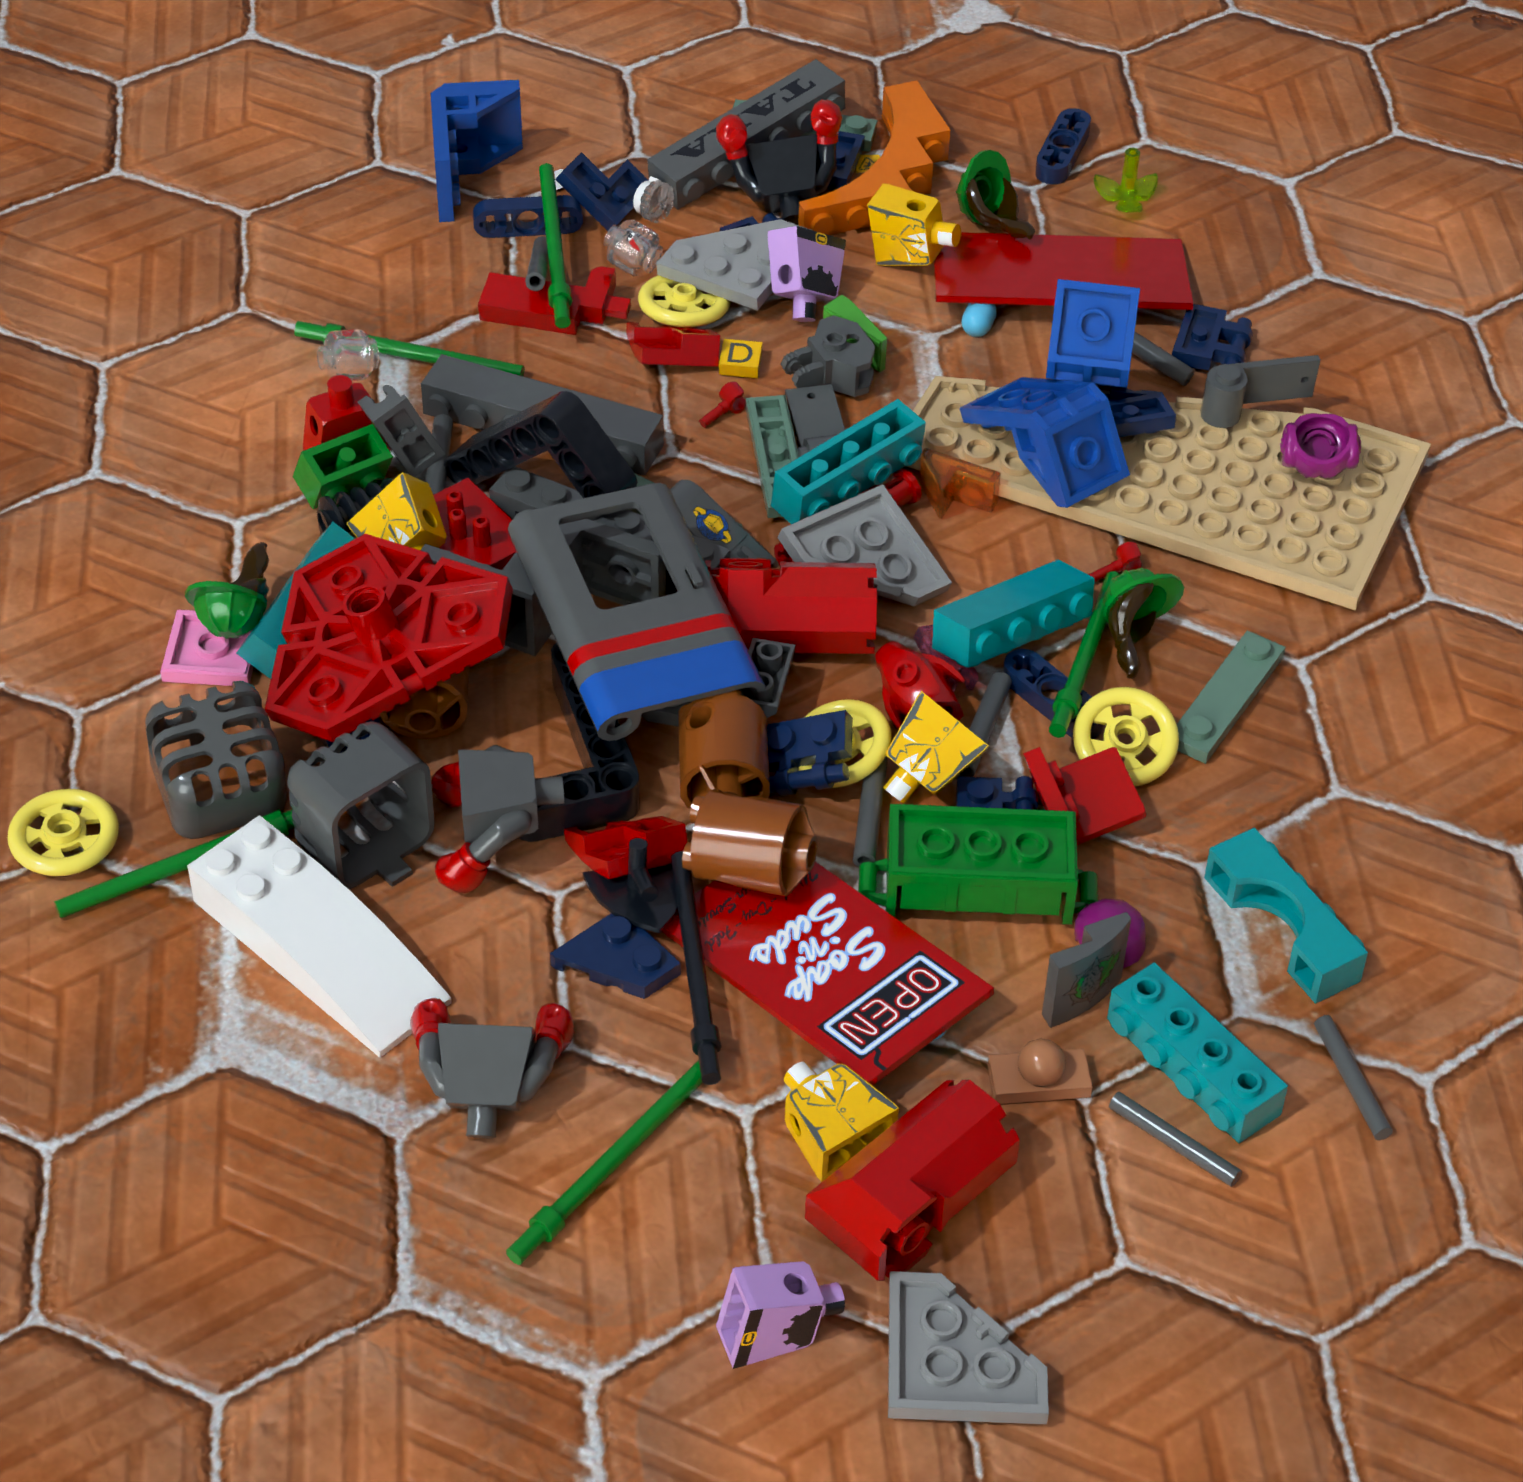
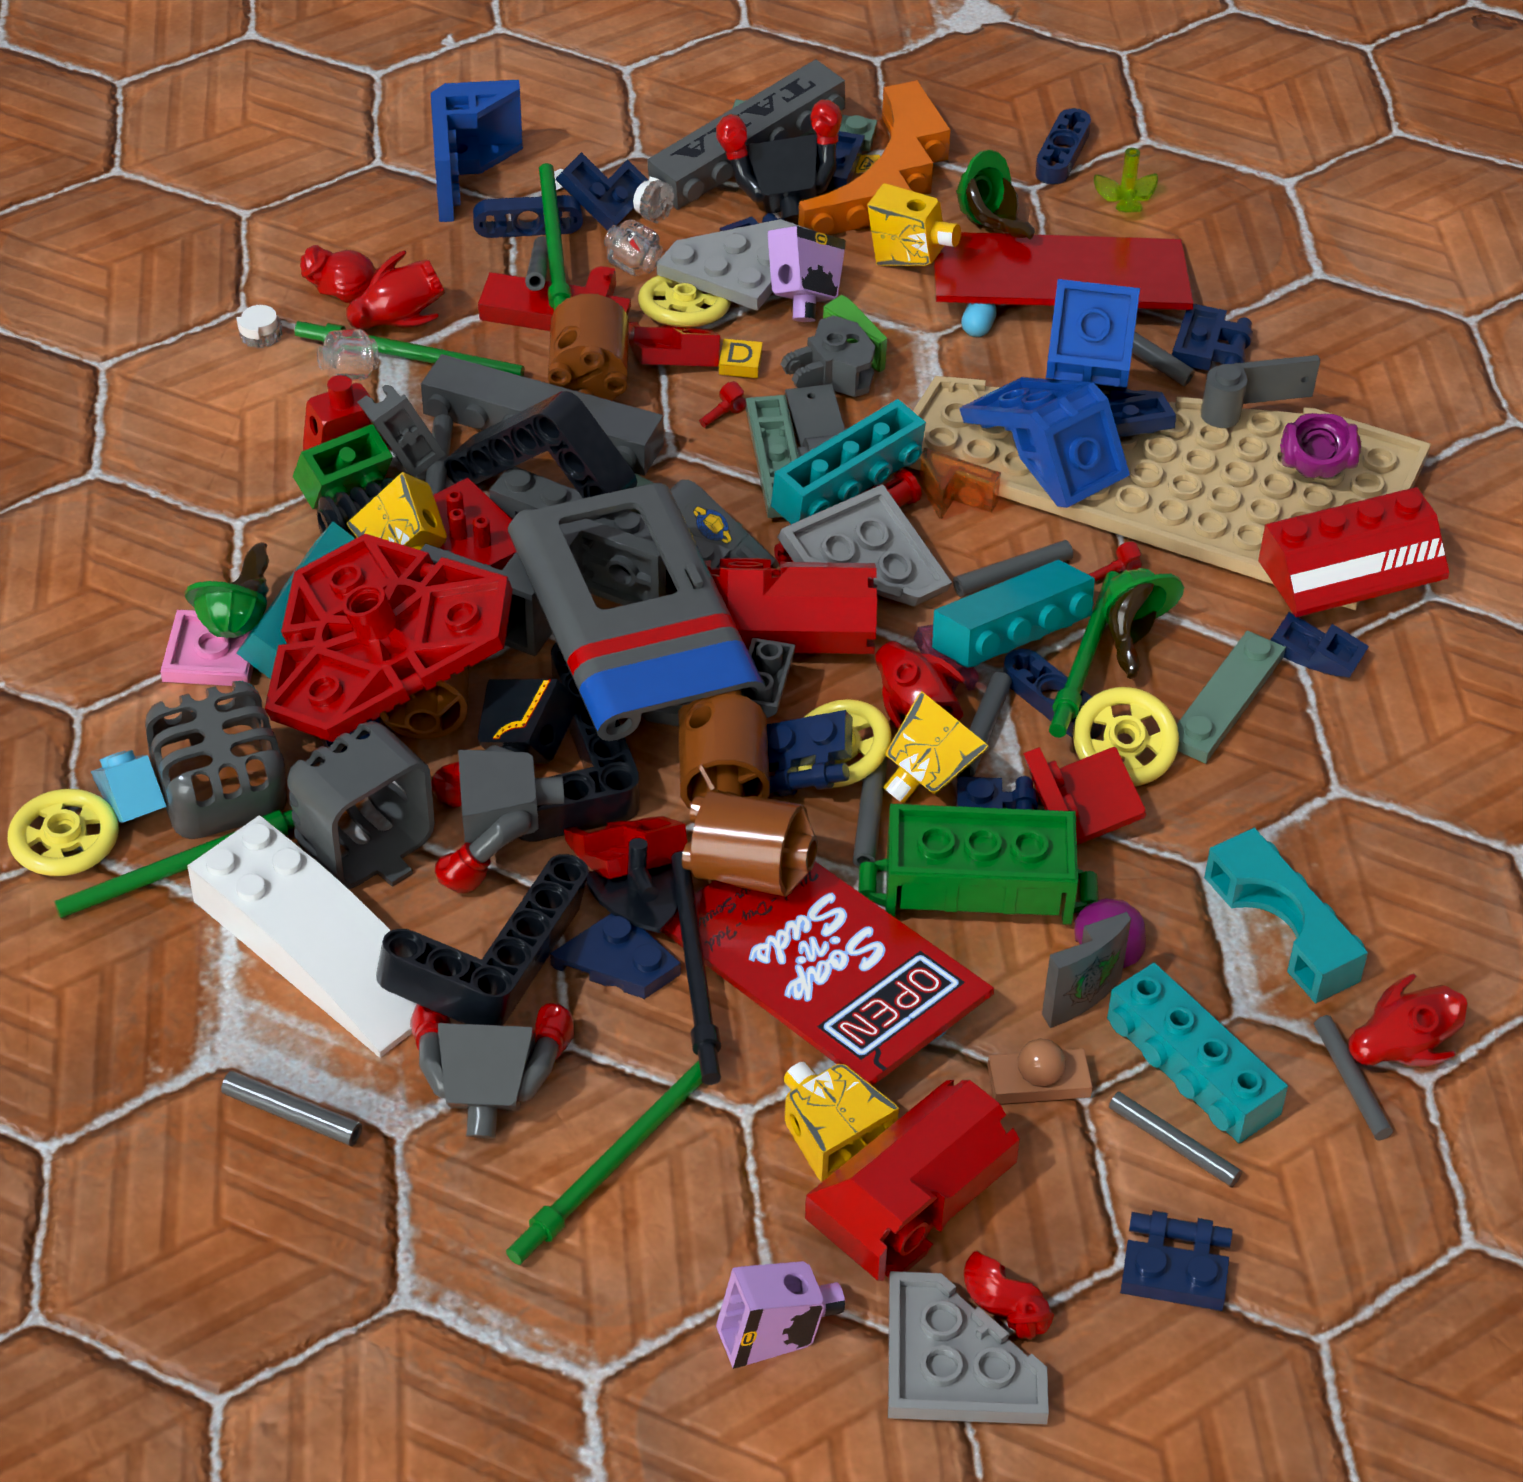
(128, 785): none -> medium azure slope
(259, 326): none -> white piece
(291, 1108): none -> dark grey piece
(339, 273): none -> red hair
(397, 296): none -> red animal
(488, 987): none -> black beam
(527, 716): none -> black torso
(589, 346): none -> dark orange cylinder
(1010, 568): none -> dark grey piece
(1016, 1300): none -> red hair
(1172, 1272): none -> dark blue plate
(1328, 653): none -> dark blue slope
(1354, 552): none -> red slope
(1409, 1026): none -> red animal

